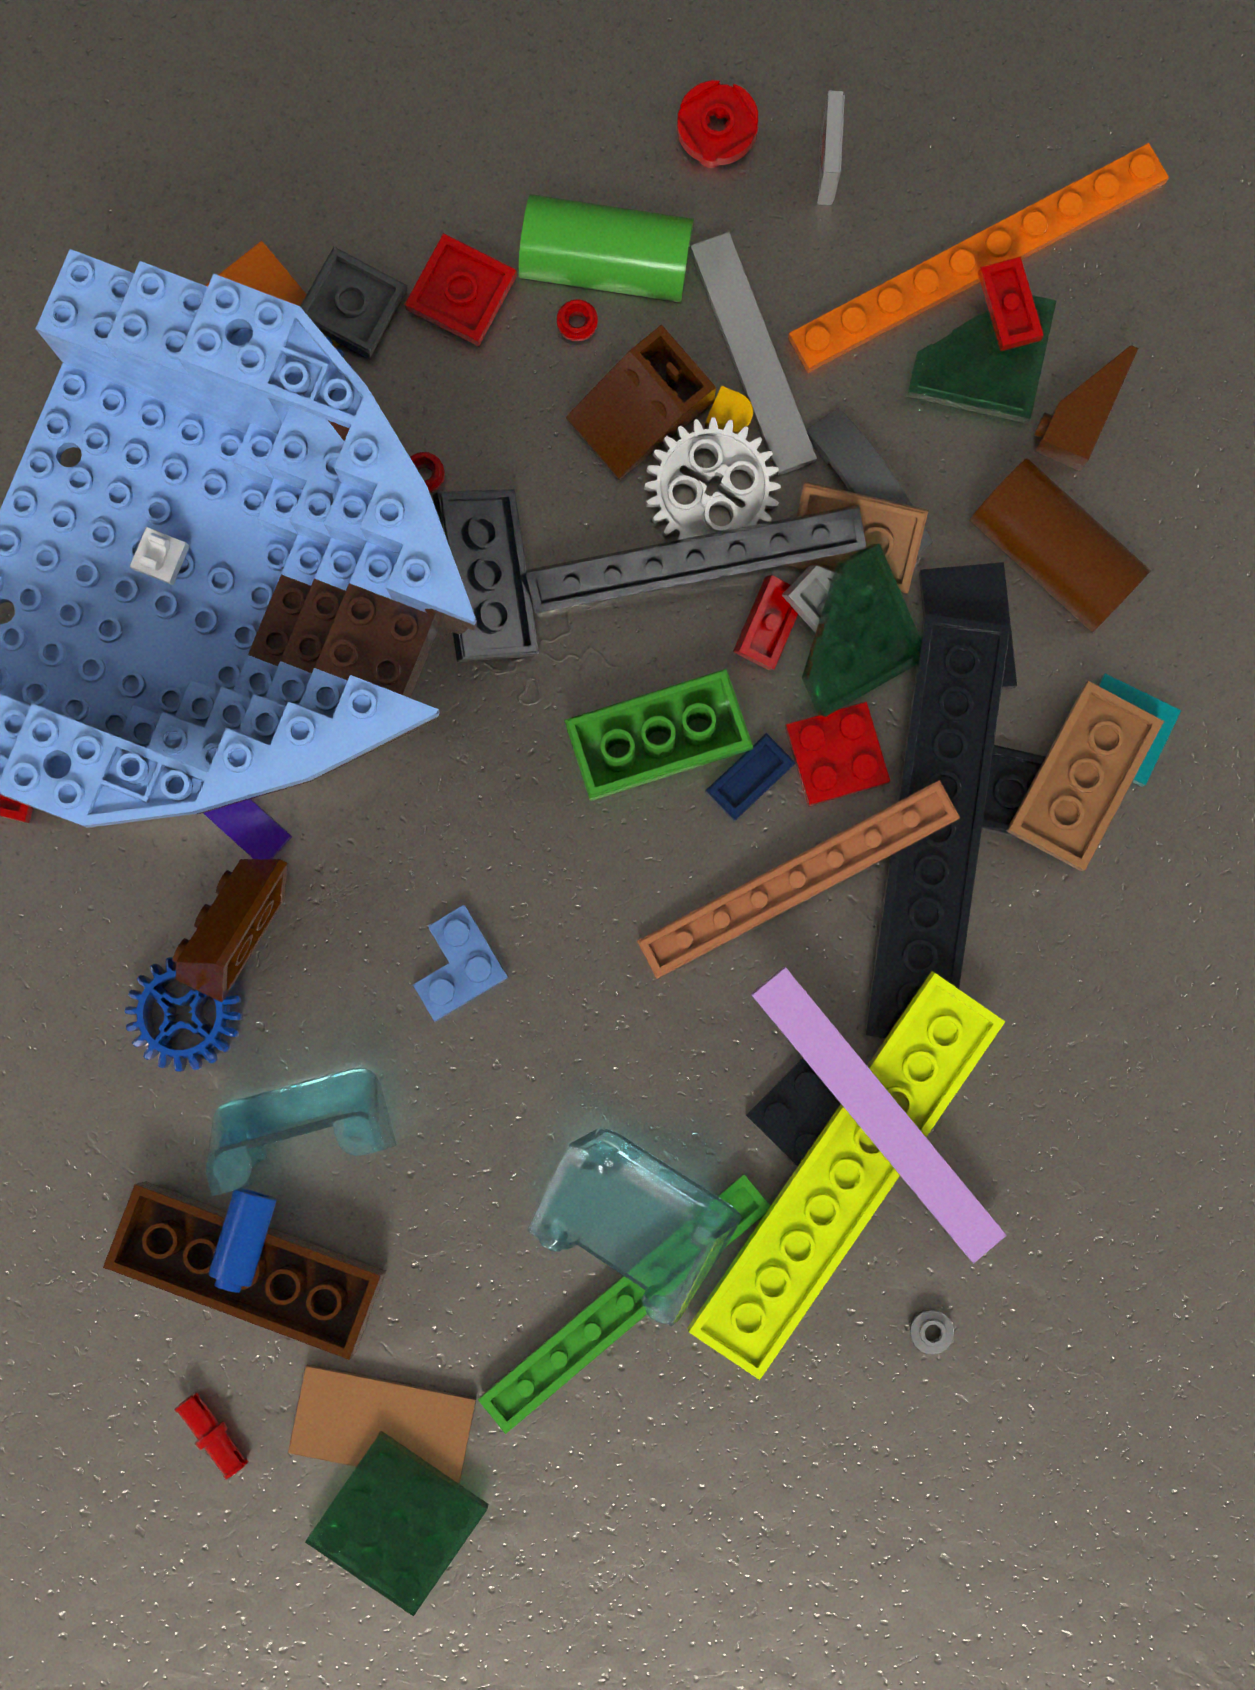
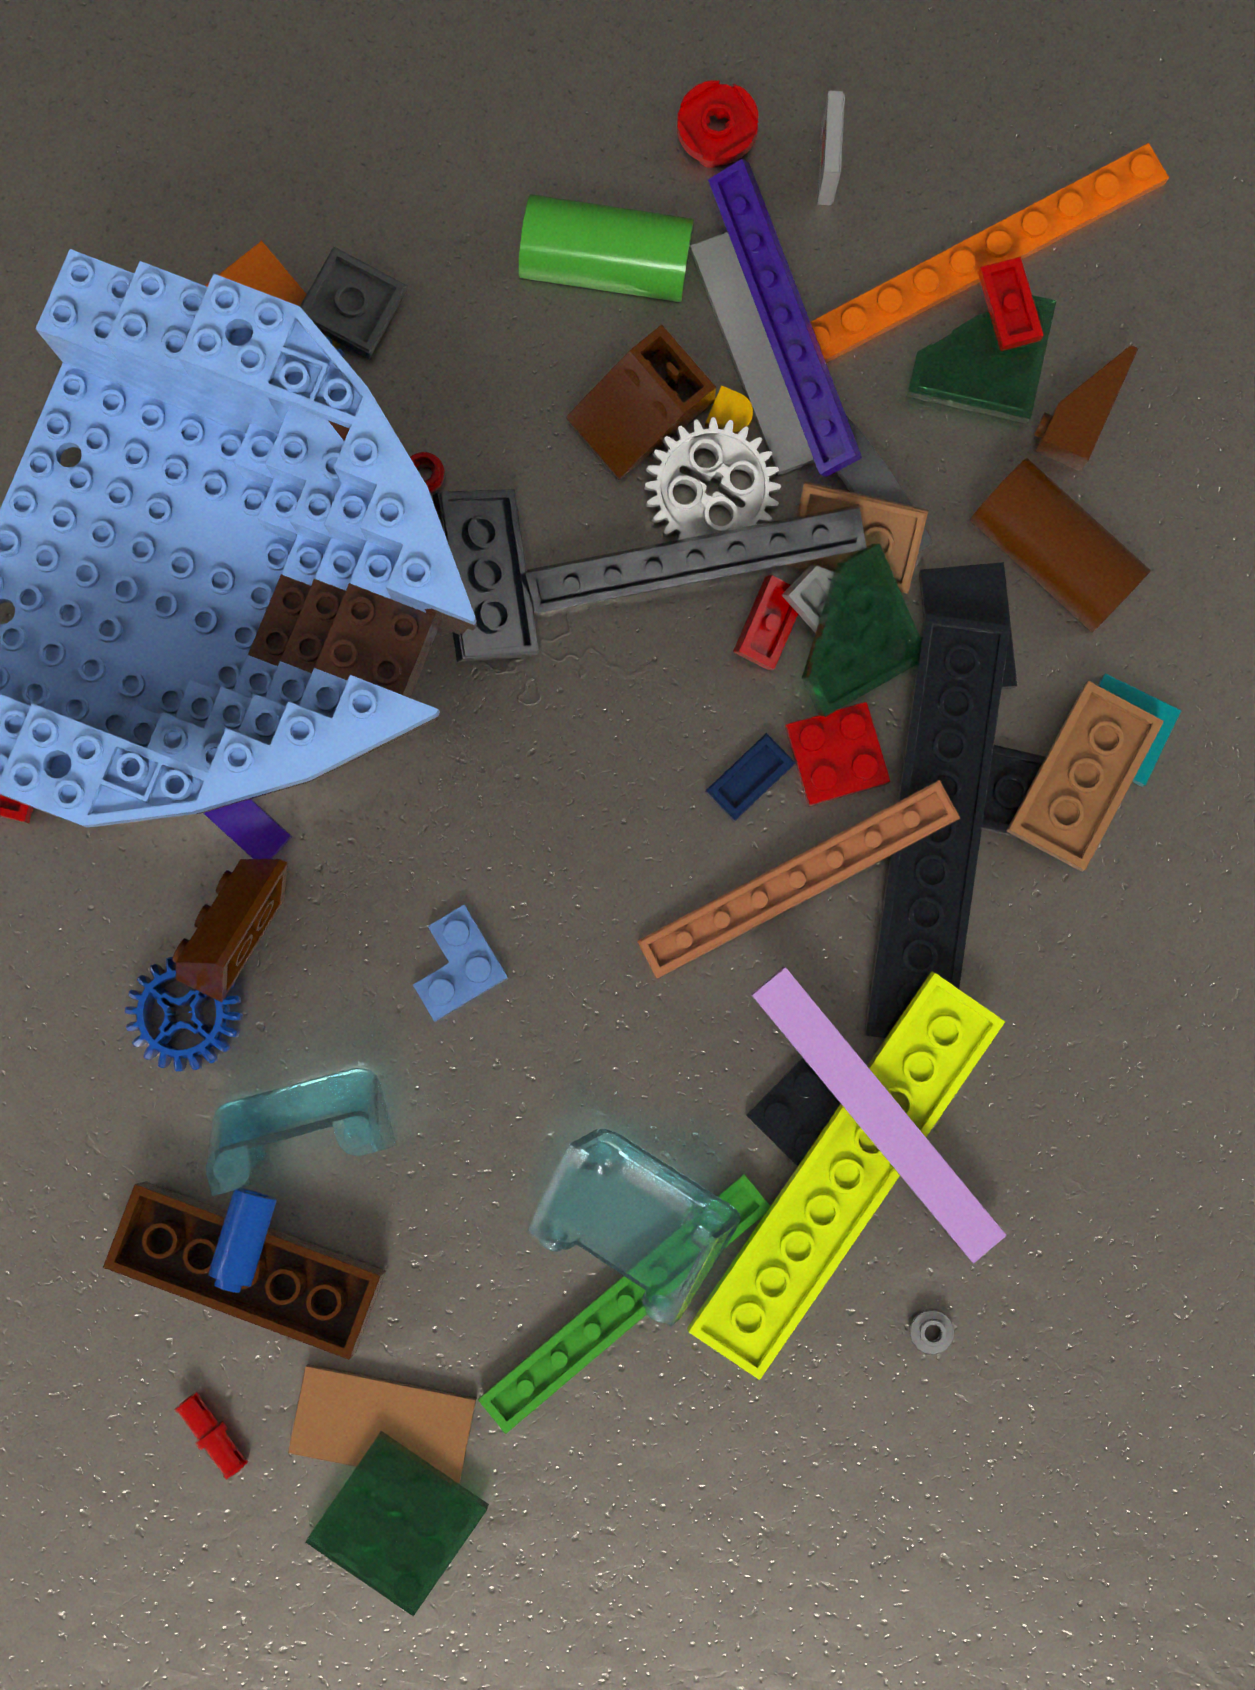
(159, 556): white tile -> none
(461, 289): red plate -> none
(577, 308): red plate -> none
(658, 734): bright green brick -> none
(784, 318): none -> dark purple plate

